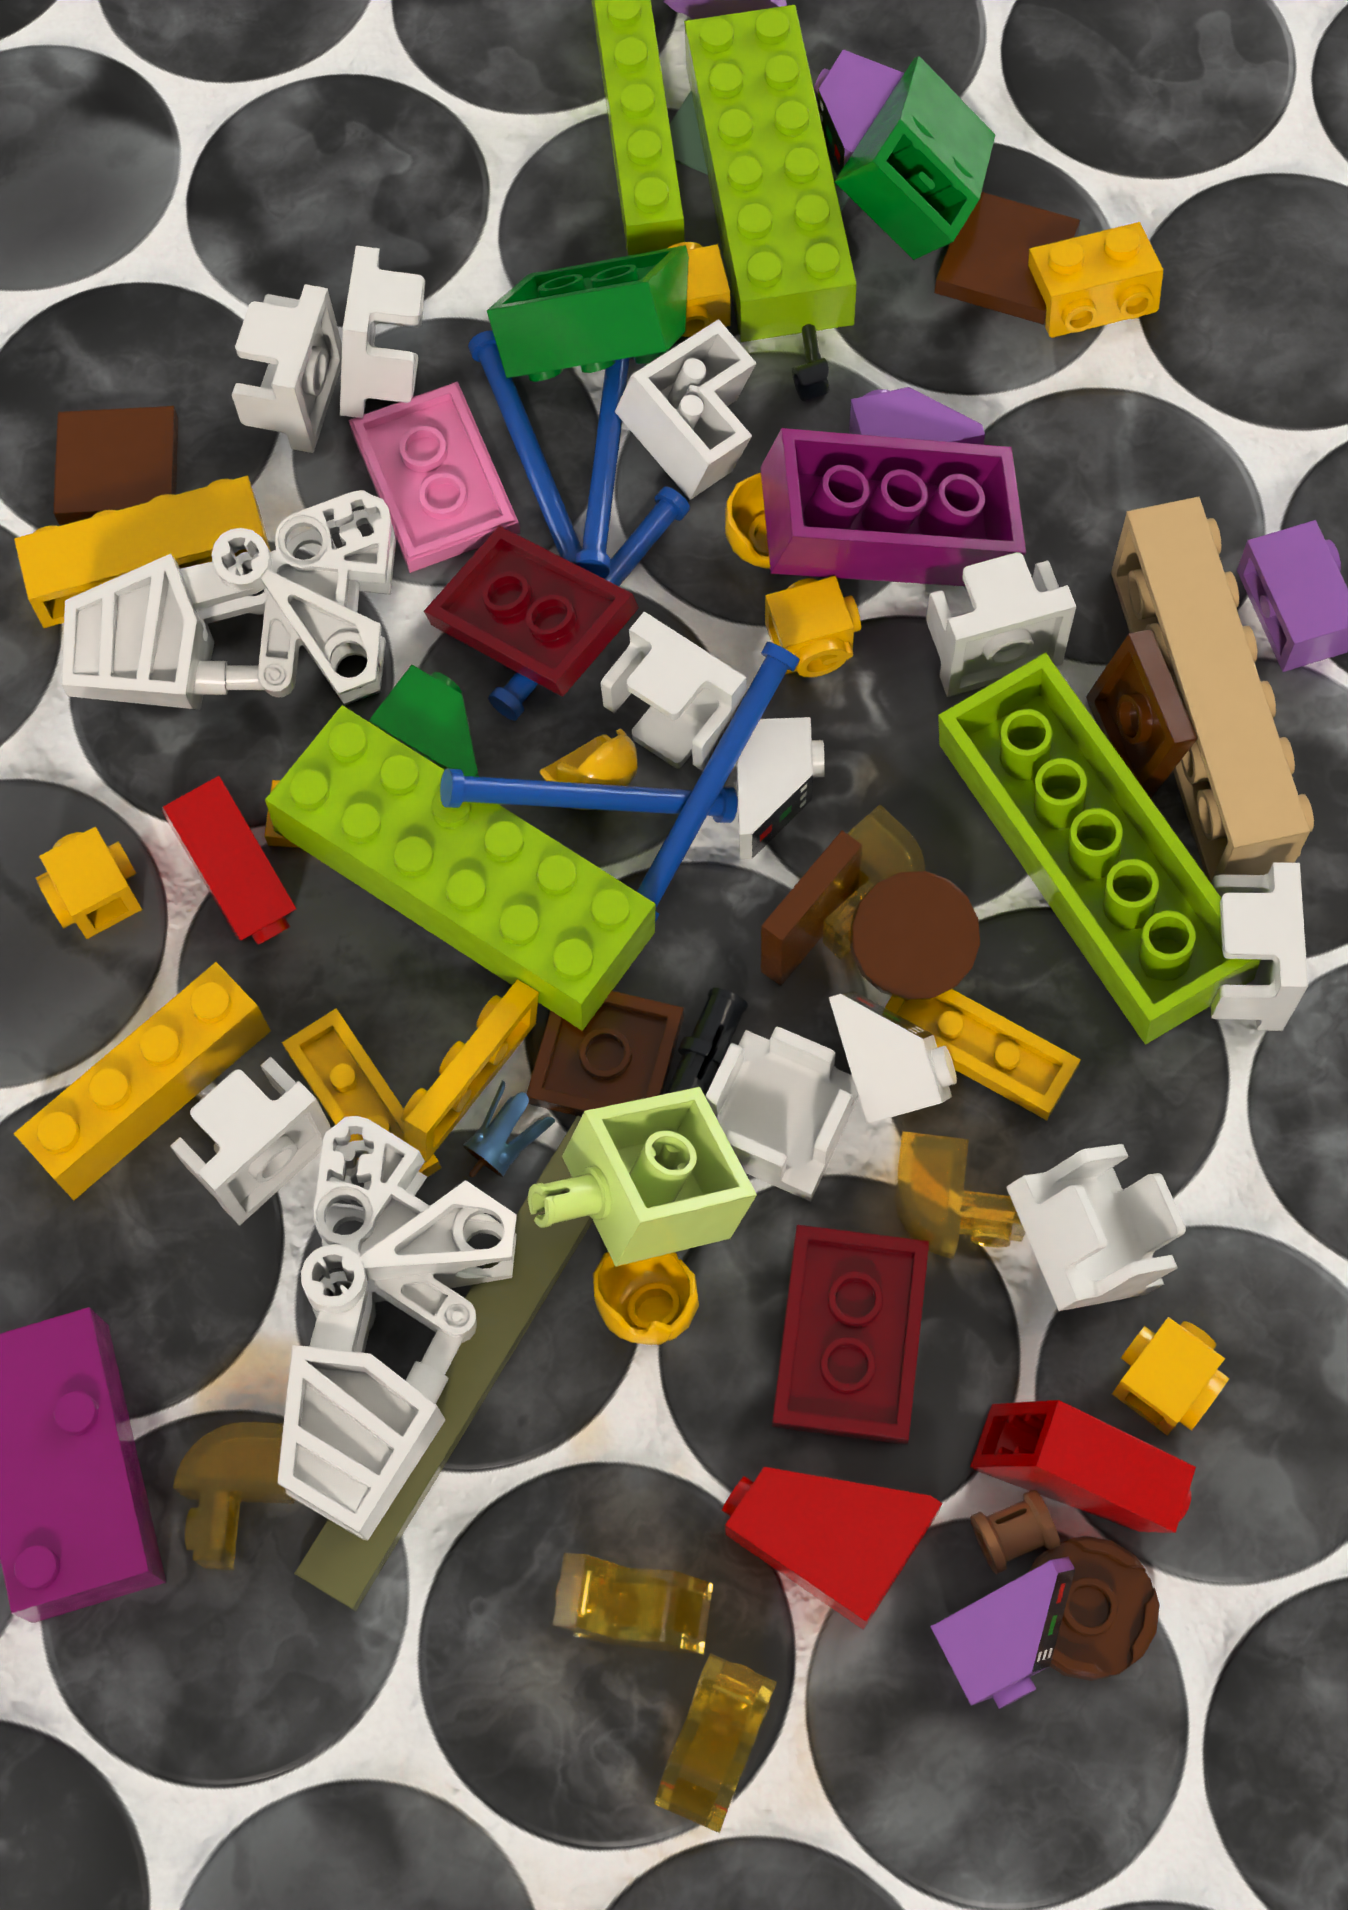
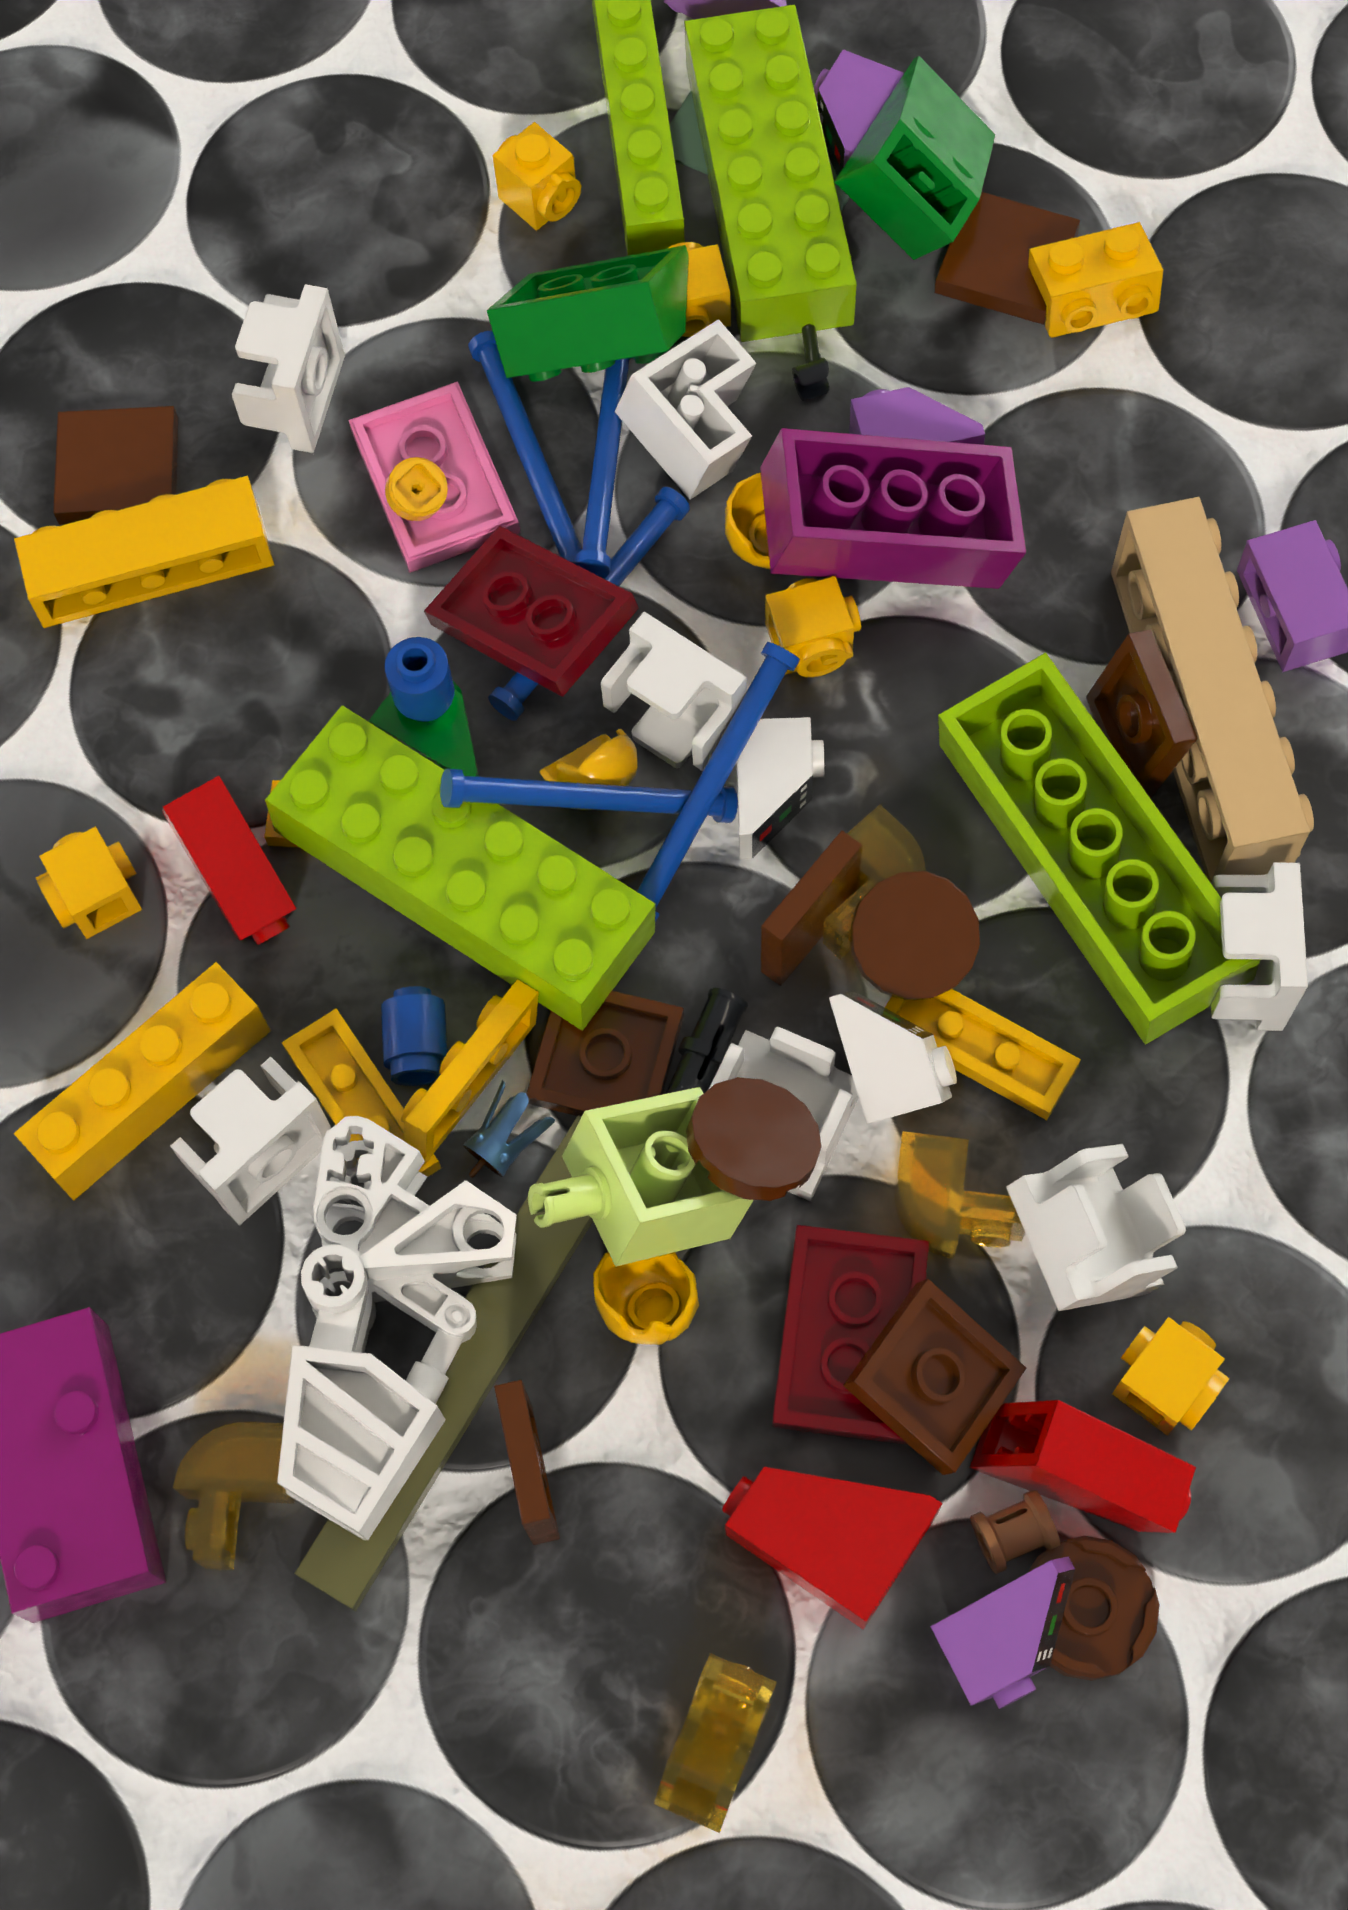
(149, 629): white piece -> none
(373, 299): white panel -> none
(413, 1036): none -> blue brick
(416, 489): none -> yellow tile
(419, 678): none -> blue brick
(526, 1462): none -> reddish brown tile
(536, 176): none -> yellow brick
(632, 1605): clear yellow brick -> none
(753, 1138): none -> reddish brown tile
(935, 1377): none -> reddish brown tile
(1010, 622): white panel -> none

